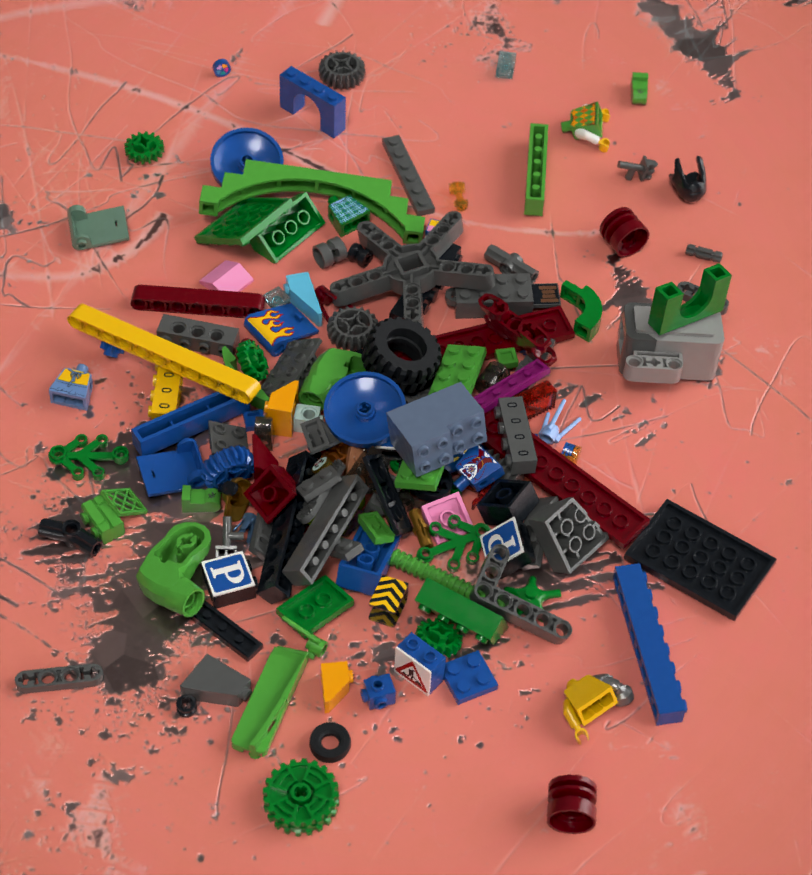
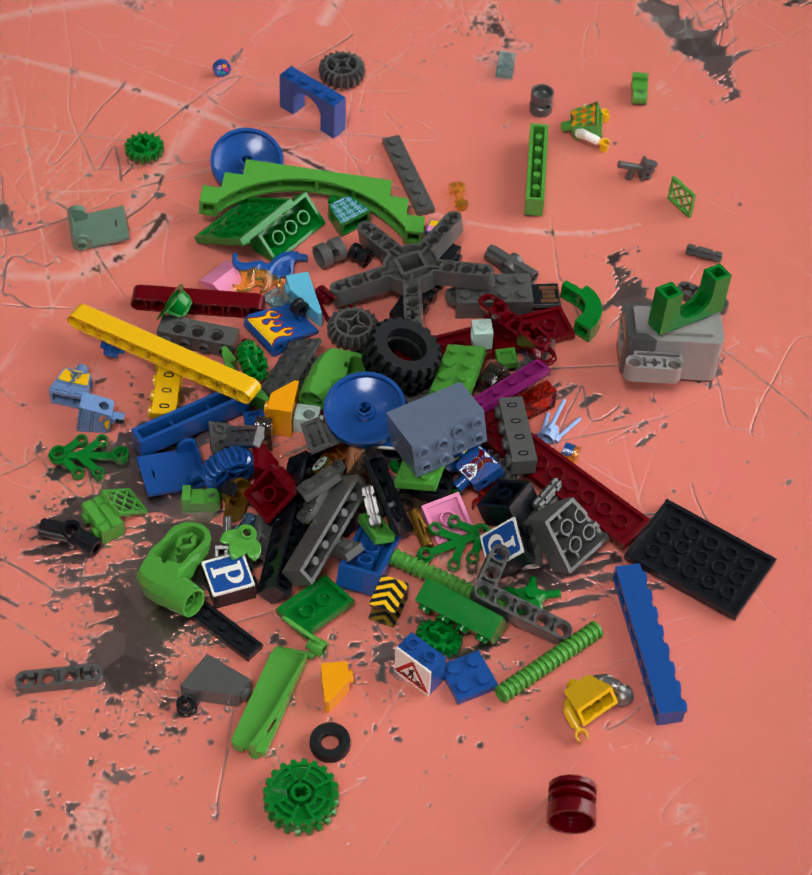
(97, 414): none -> medium blue torso
(177, 304): none -> green piece
(241, 544): none -> bright green plate
(245, 436): none -> dark grey plate
(264, 274): none -> piece
(299, 307): none -> black bush
(371, 506): none -> axle
(378, 691): blue brick -> none
(481, 333): none -> light aqua brick
(541, 101): none -> dark grey wheel
(546, 494): none -> dark grey axle
(548, 661): none -> bright green piece
(624, 232): dark red wheel -> none
(674, 179): none -> bright green window
(690, 186): black hair -> none

